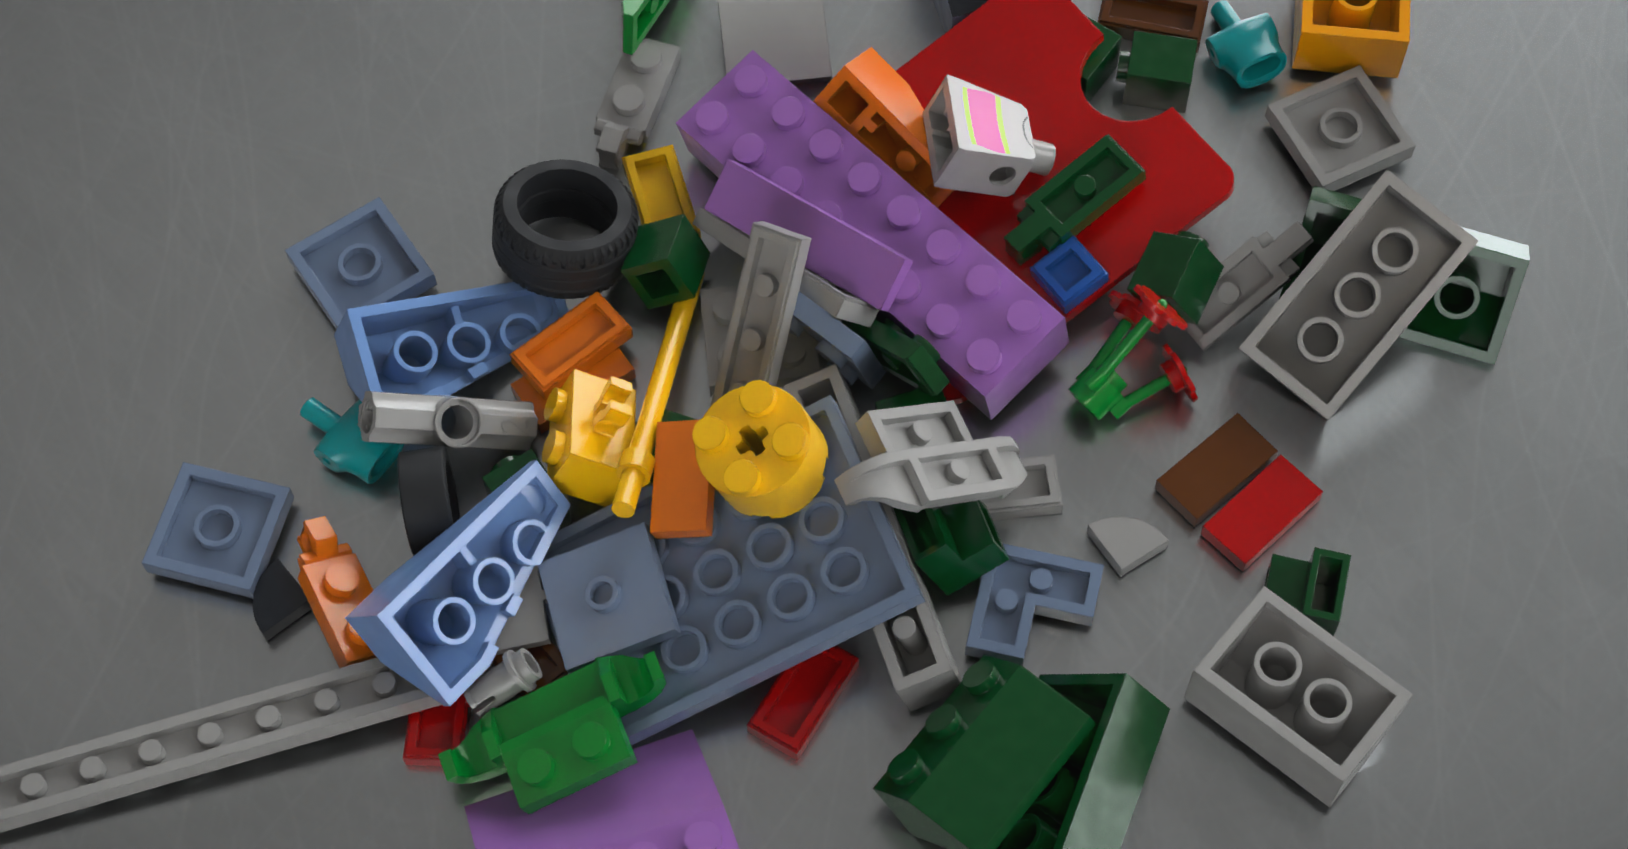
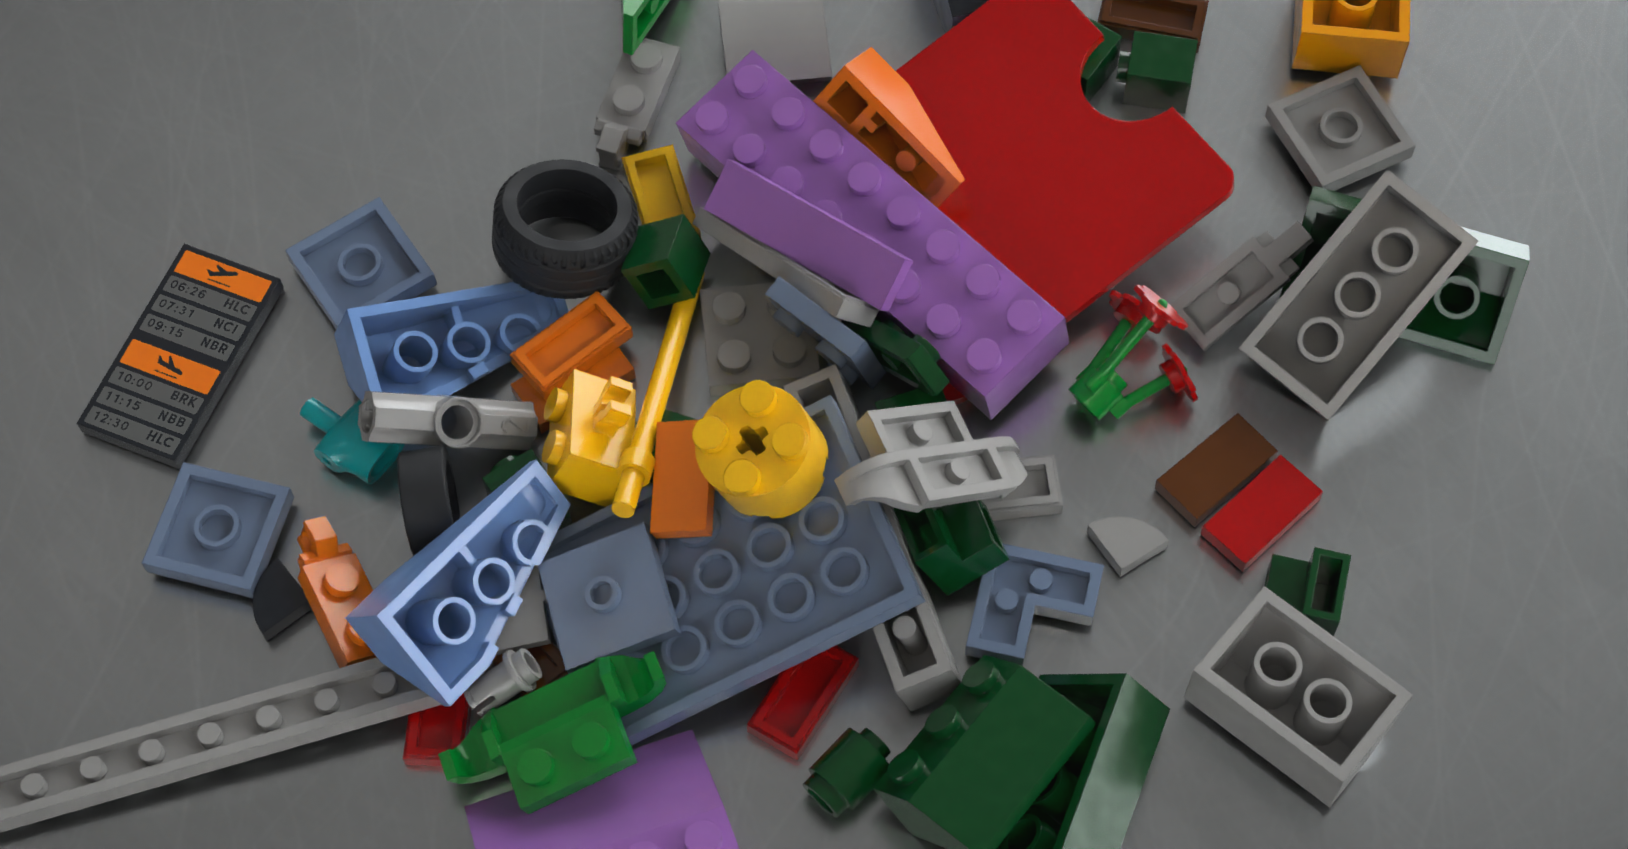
(180, 356): none -> tile
(762, 307): light grey tile -> none
(847, 771): none -> dark green brick
(981, 140): light grey torso -> none
(1069, 274): blue tile -> none
(1074, 199): dark green hinge -> none
(1179, 271): dark green brick -> none
(1245, 47): teal piece -> none

